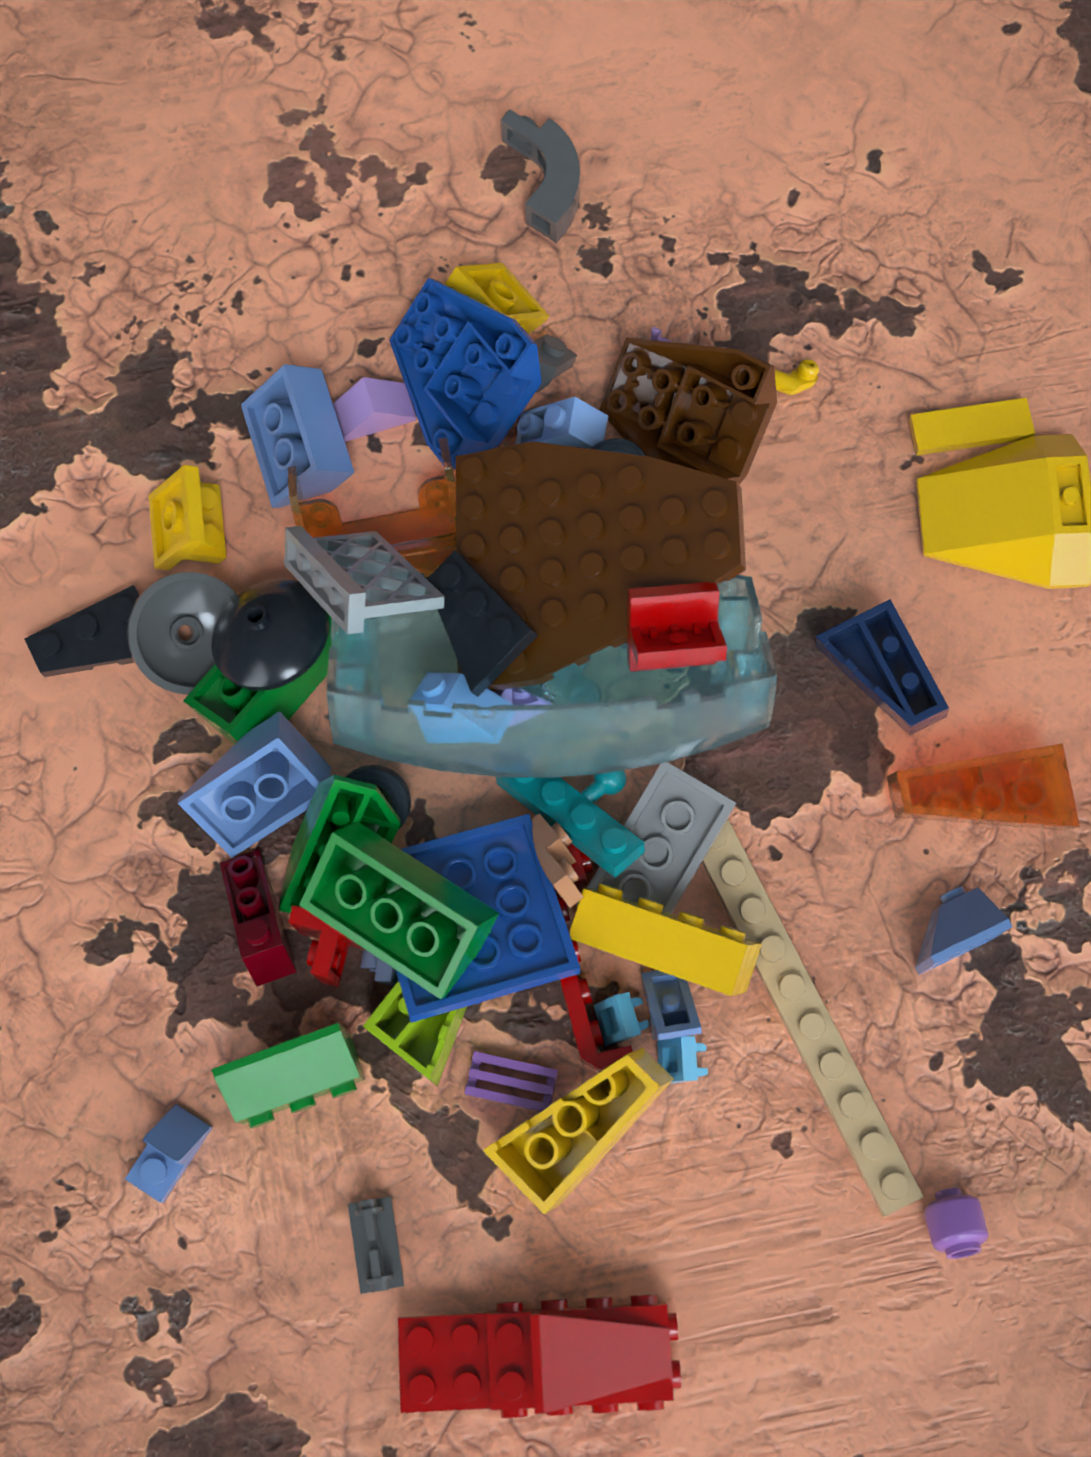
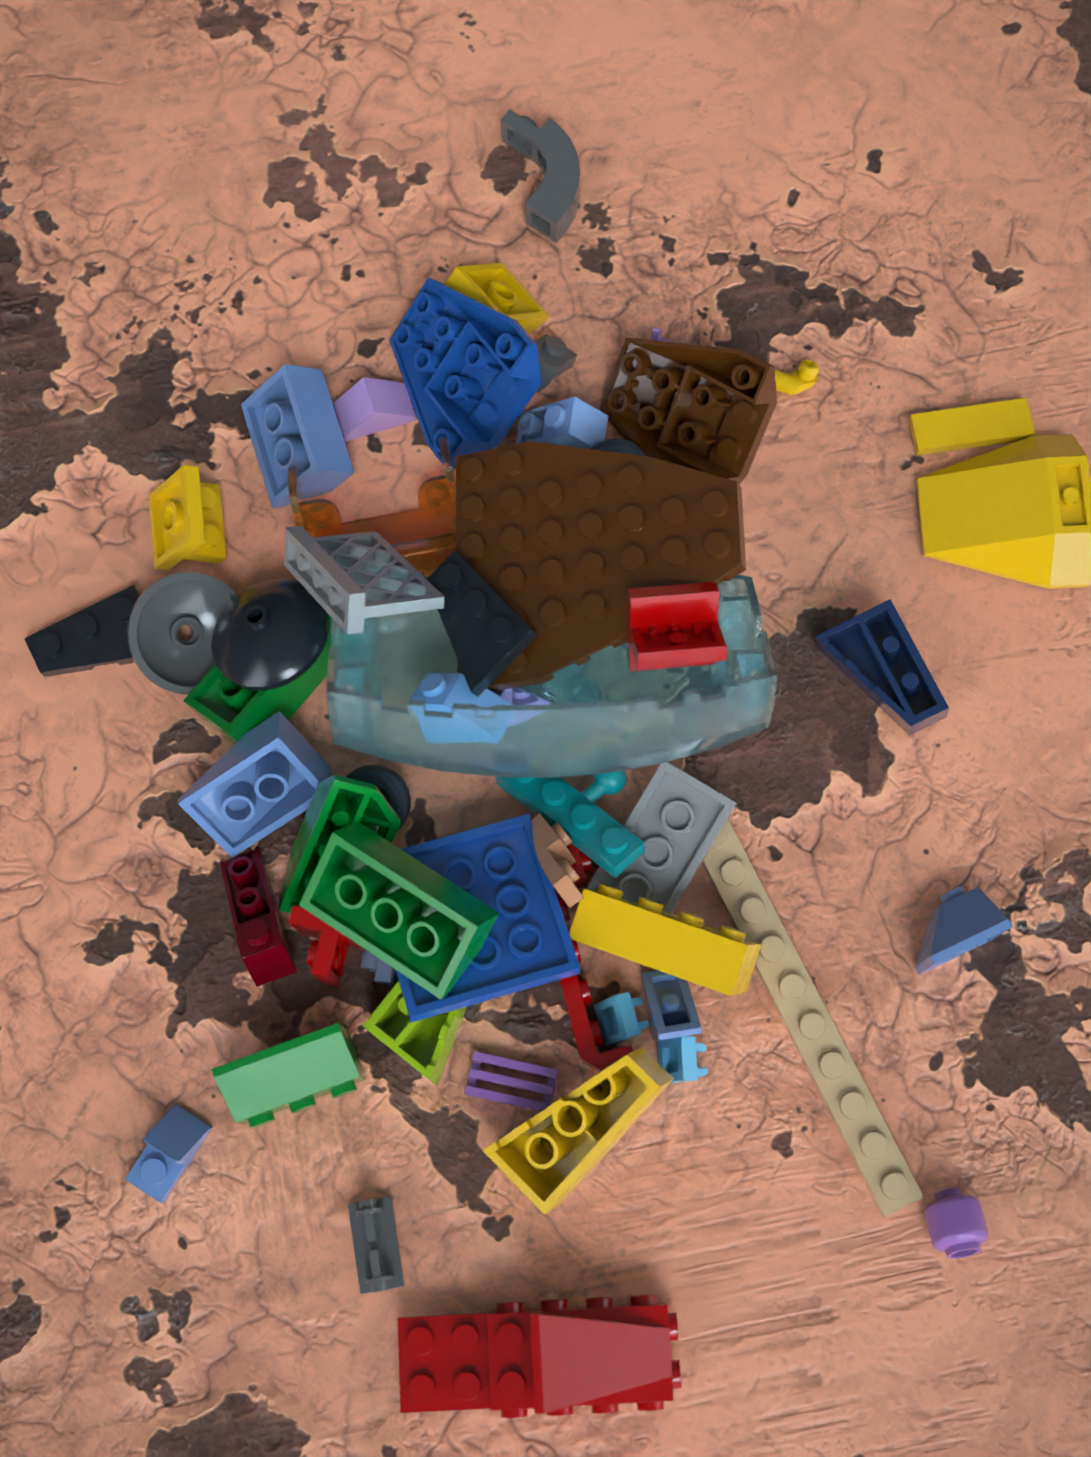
(1001, 789): clear orange wedge -> none

